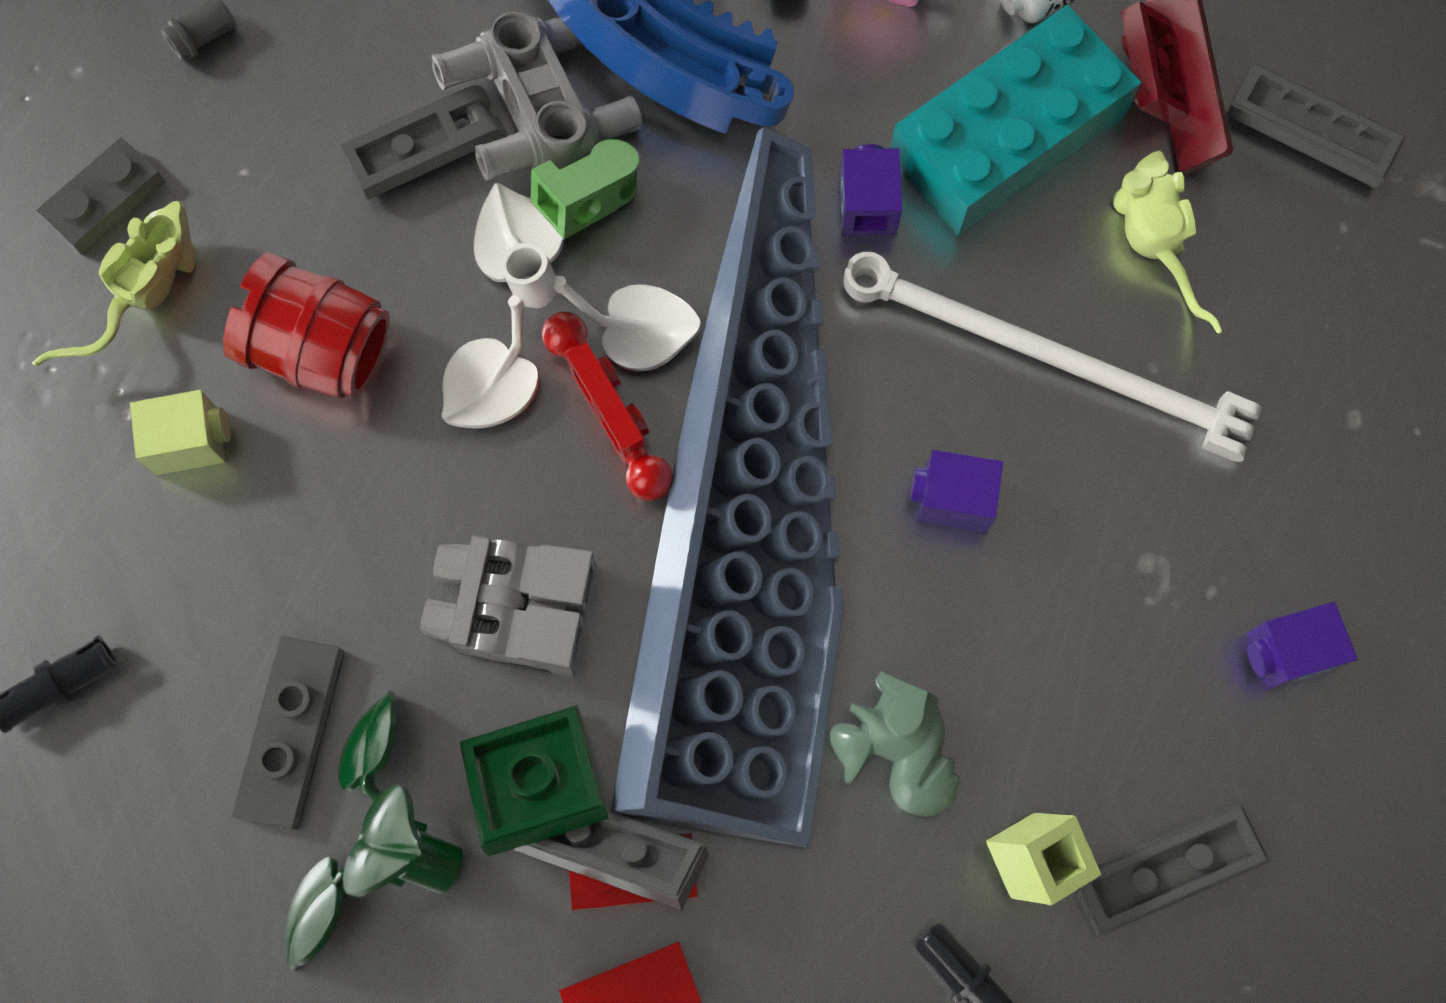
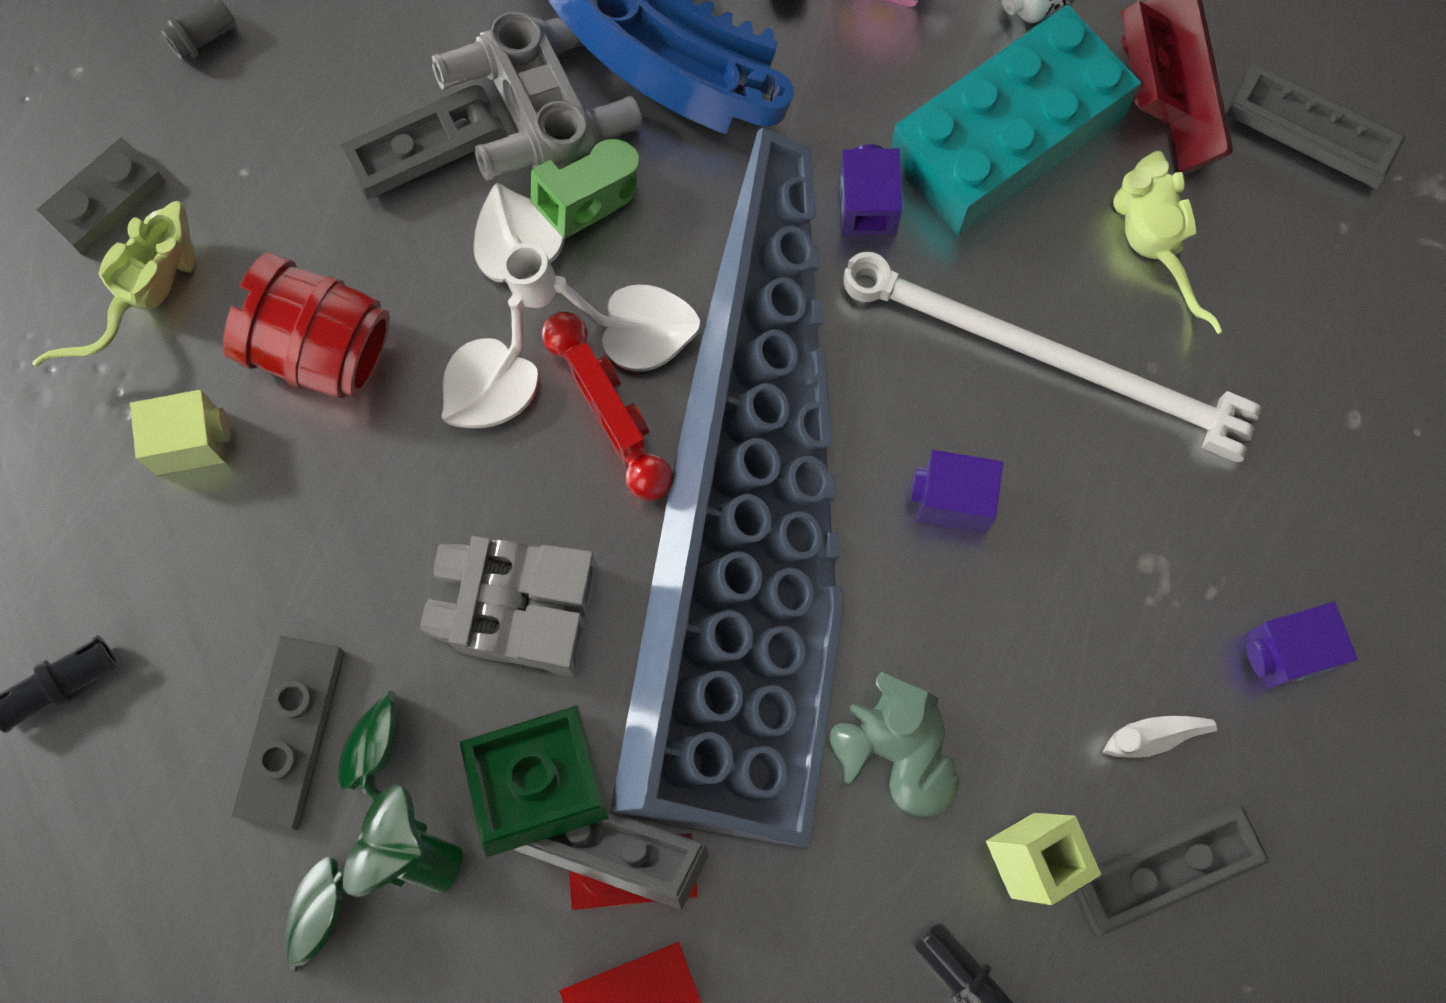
(1156, 735): none -> white bar

